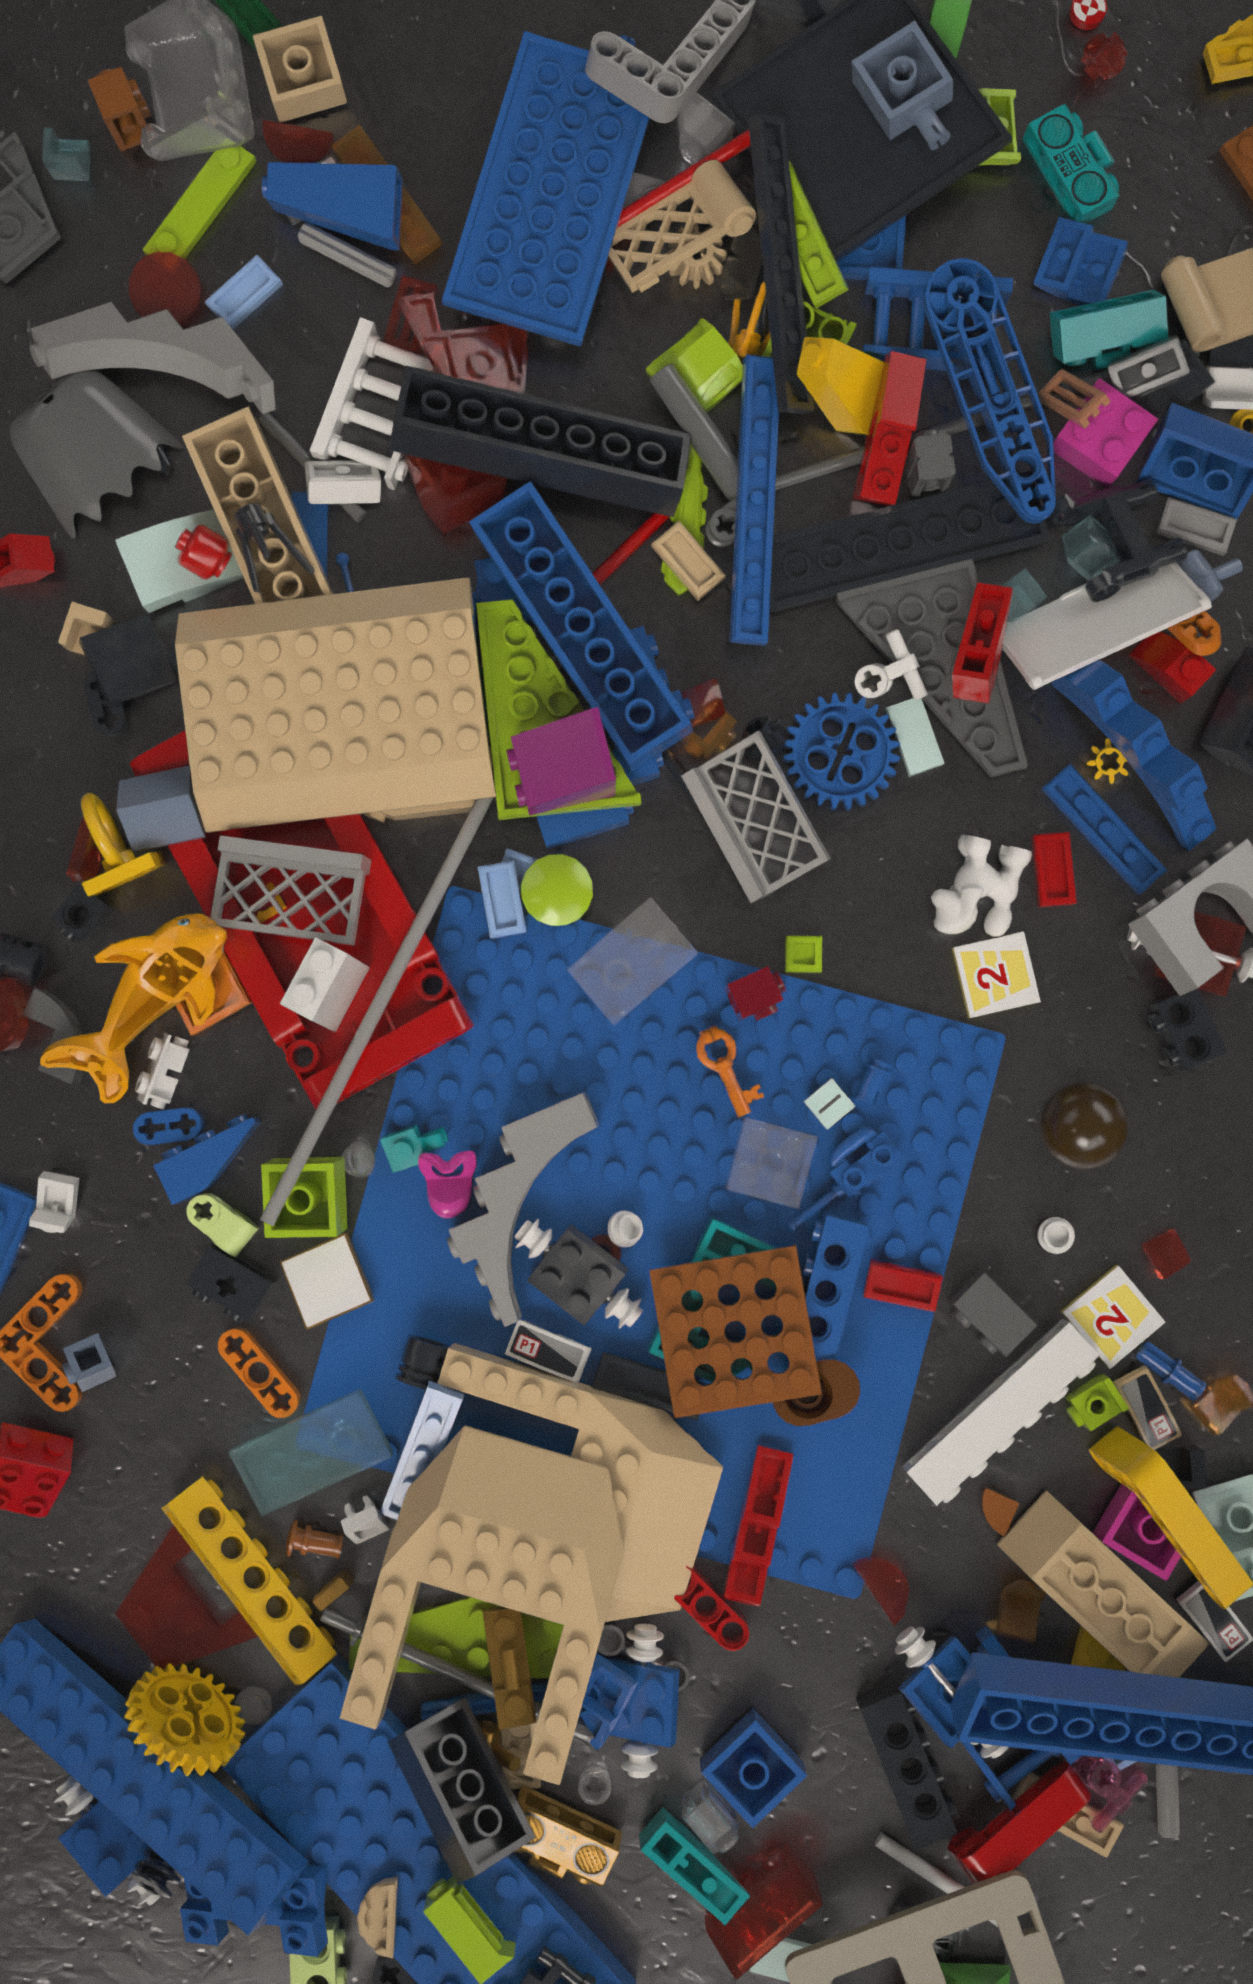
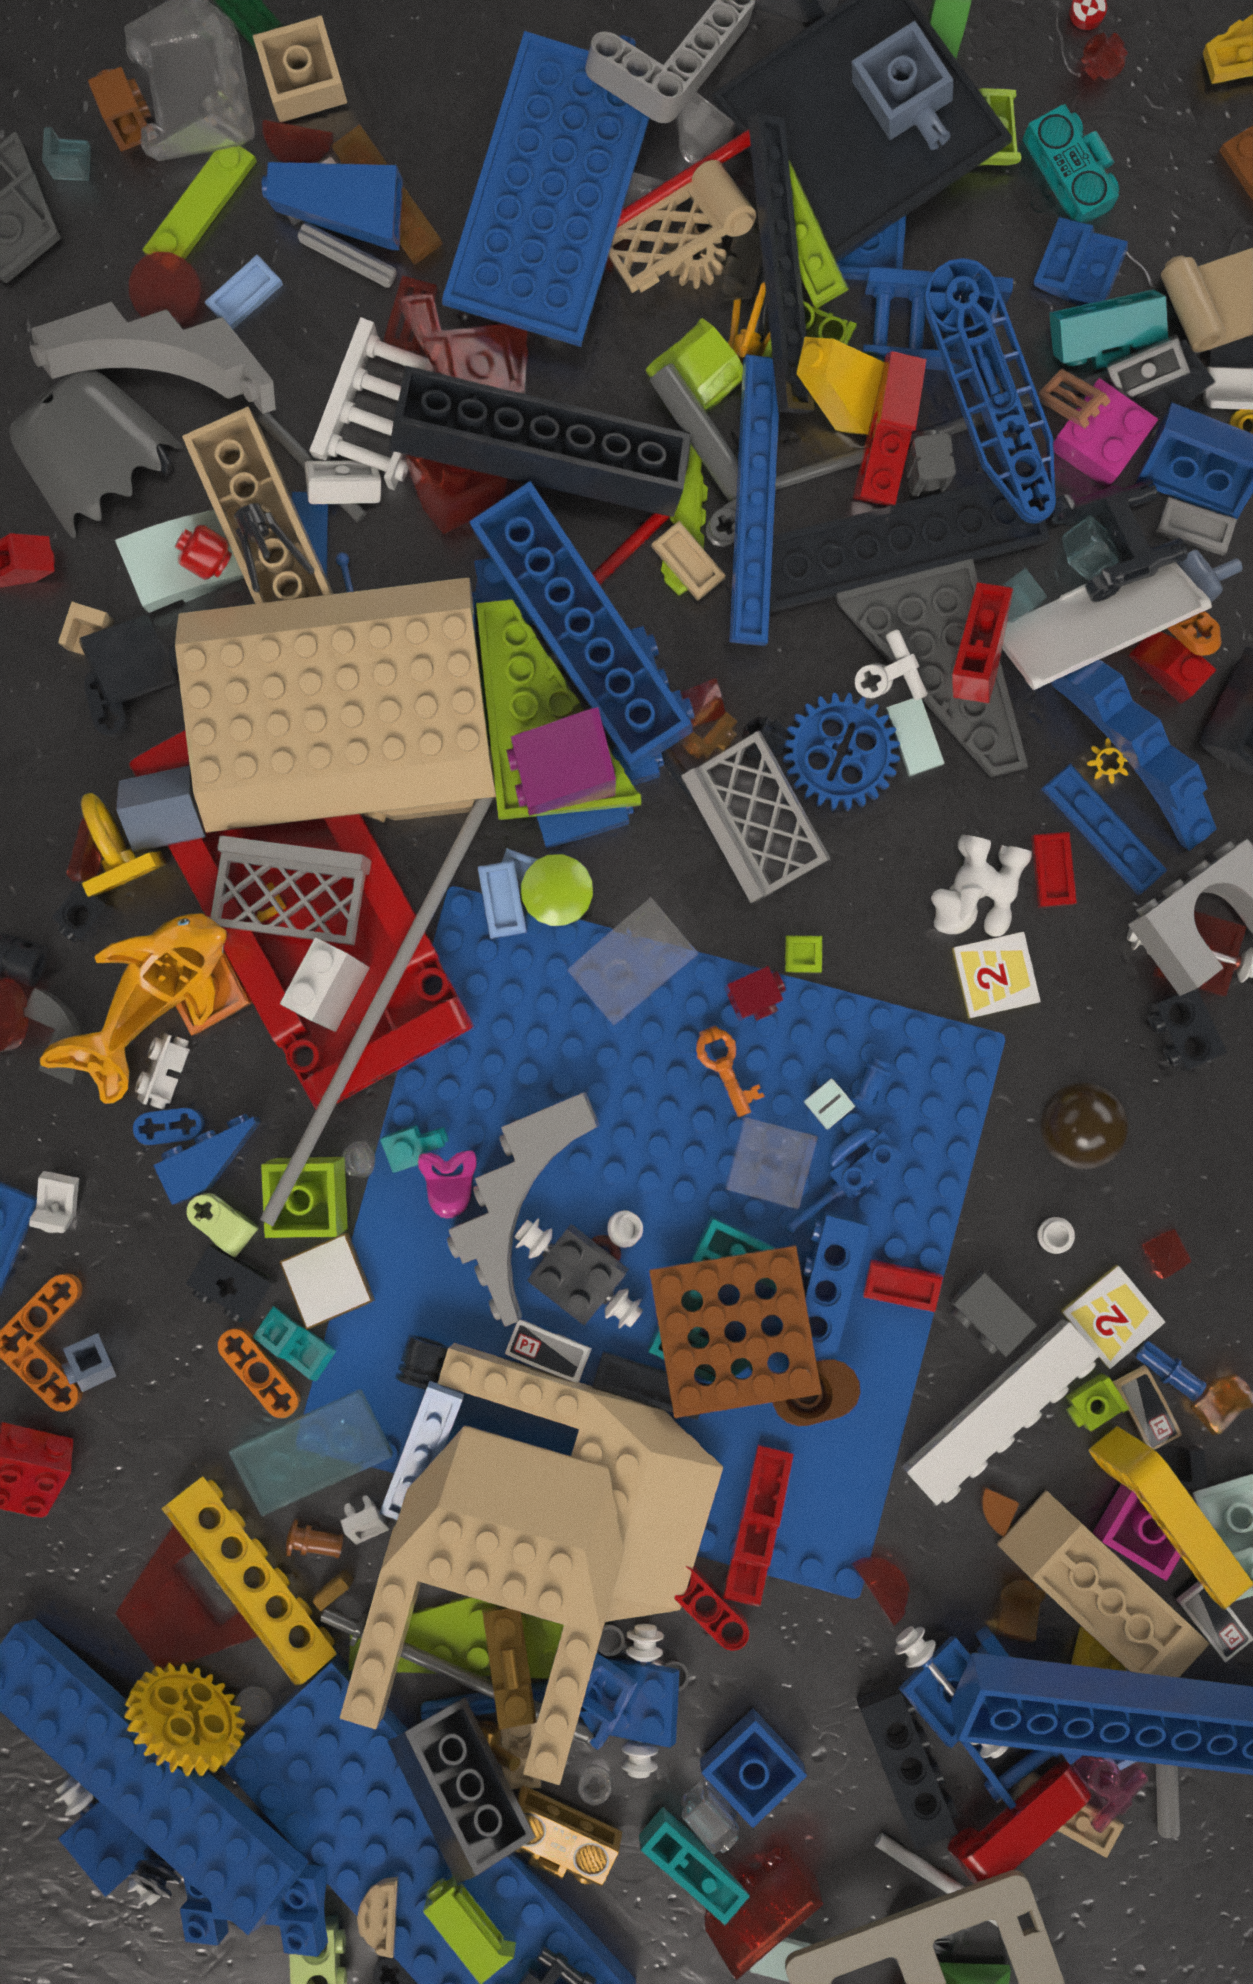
(294, 1343): none -> teal slope

